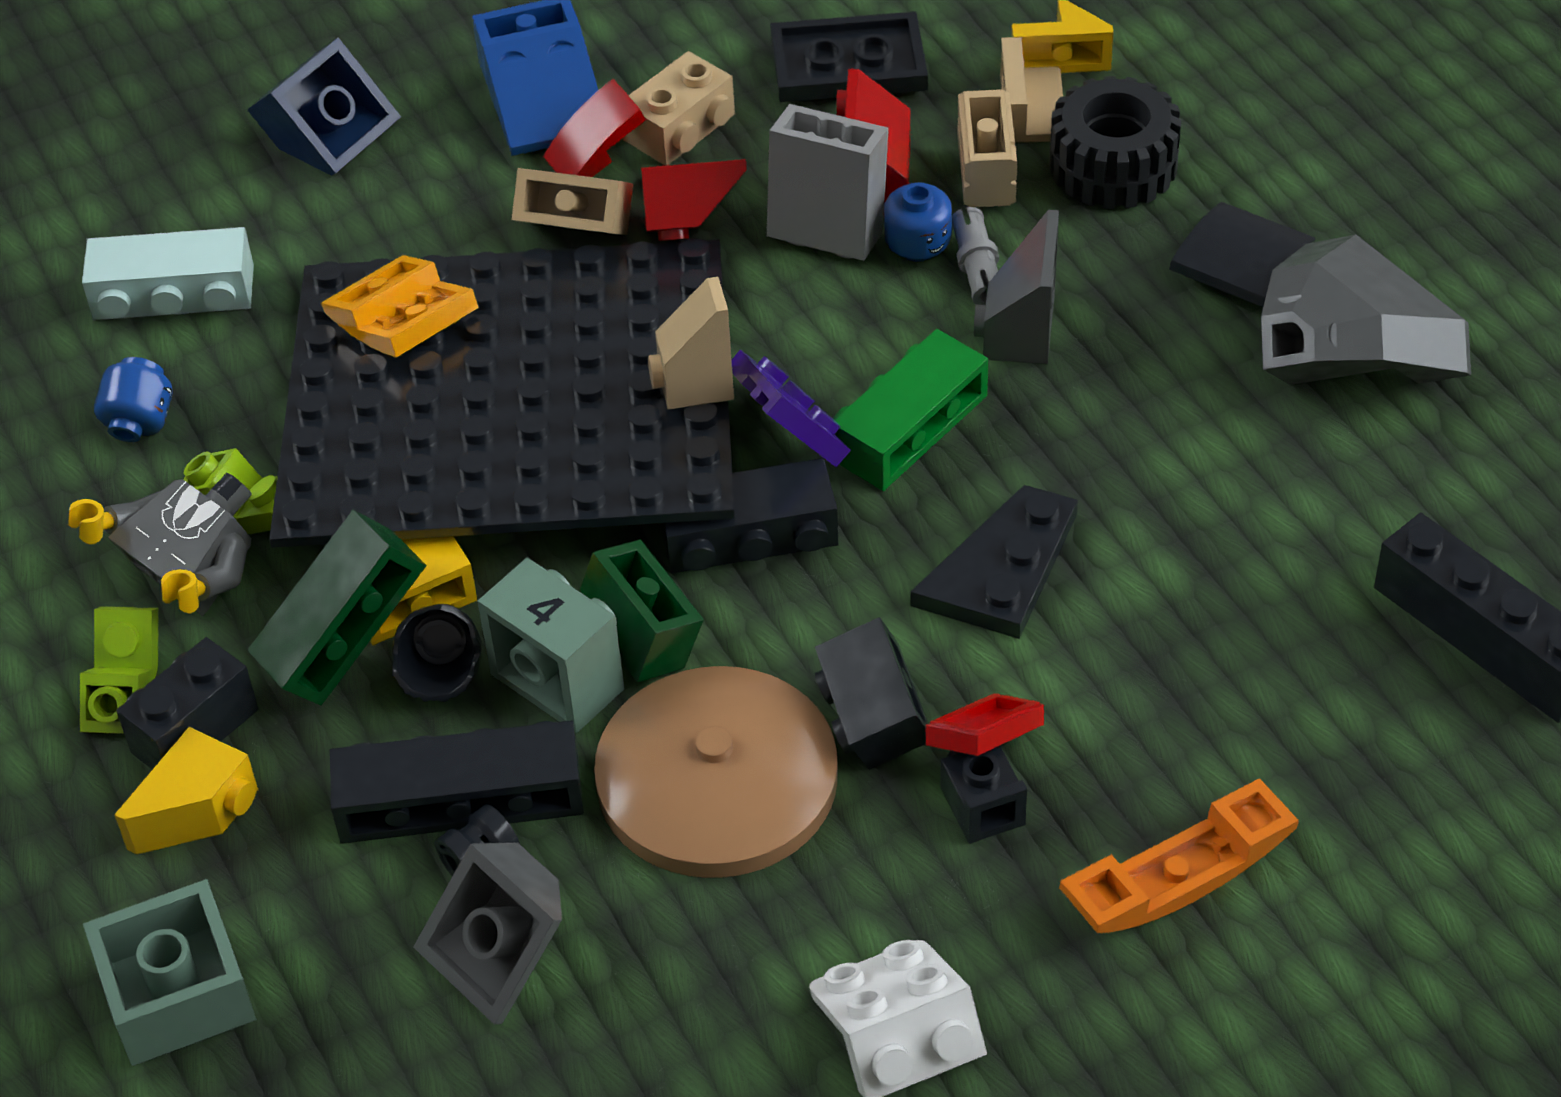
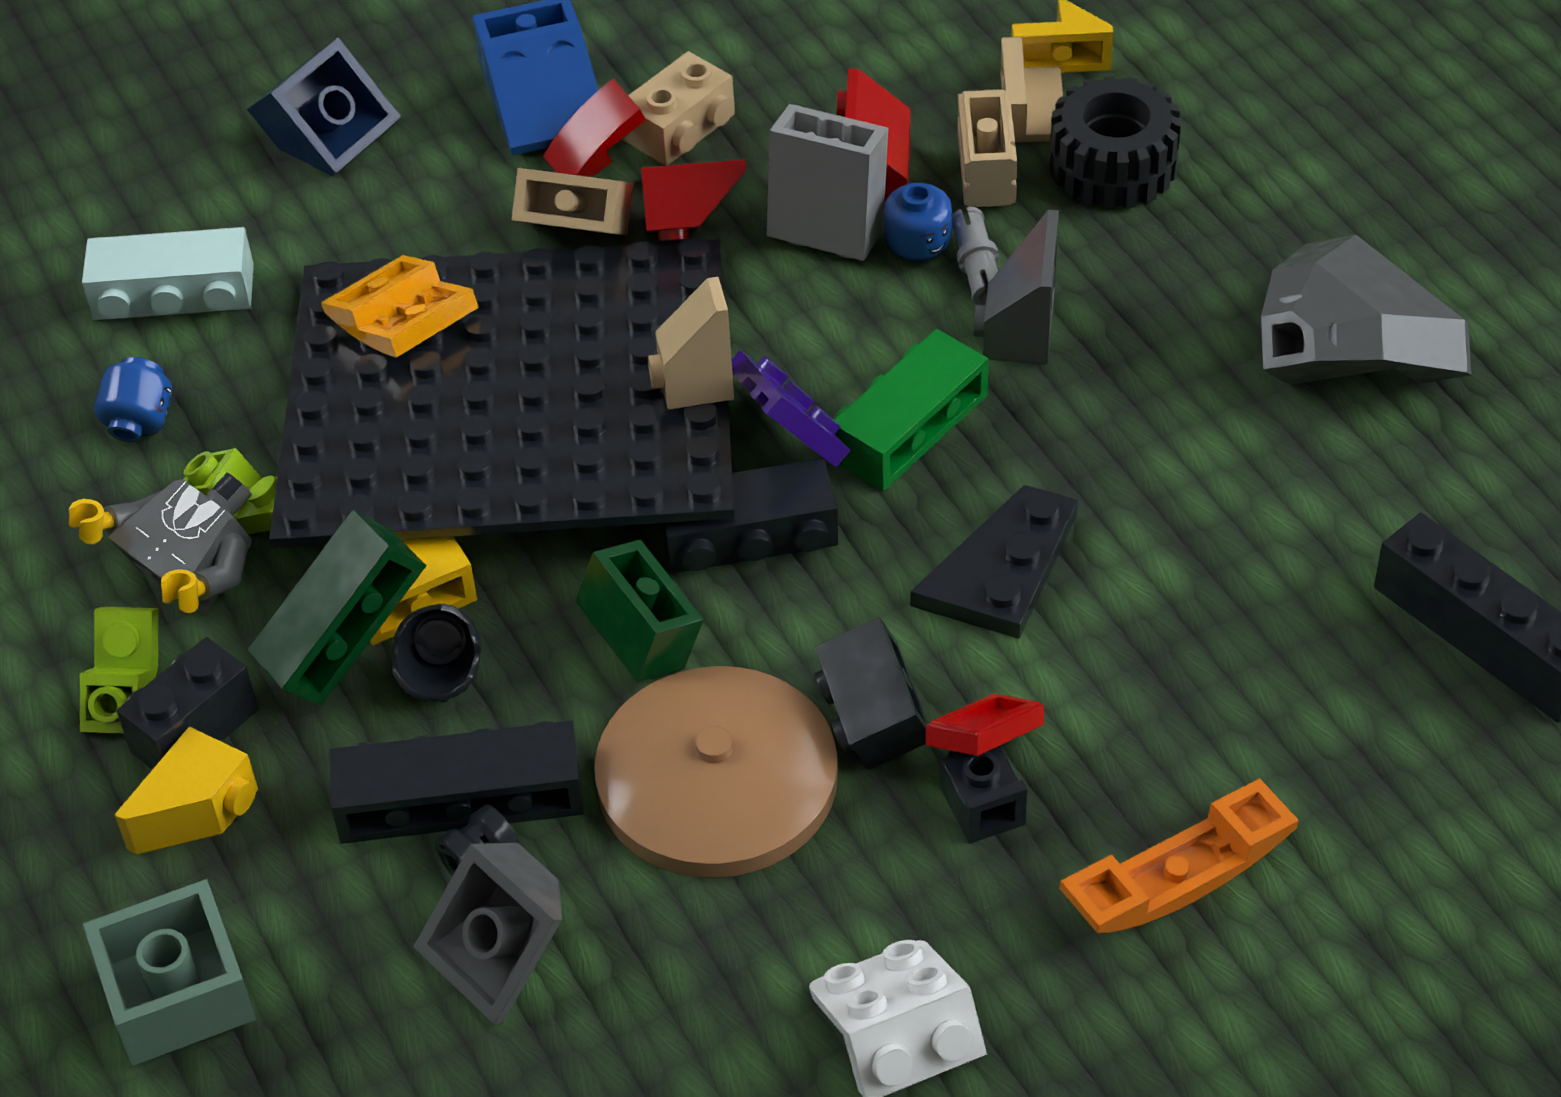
(552, 643): sand green brick -> none
(817, 53): black plate -> none
(1236, 251): black slope -> none

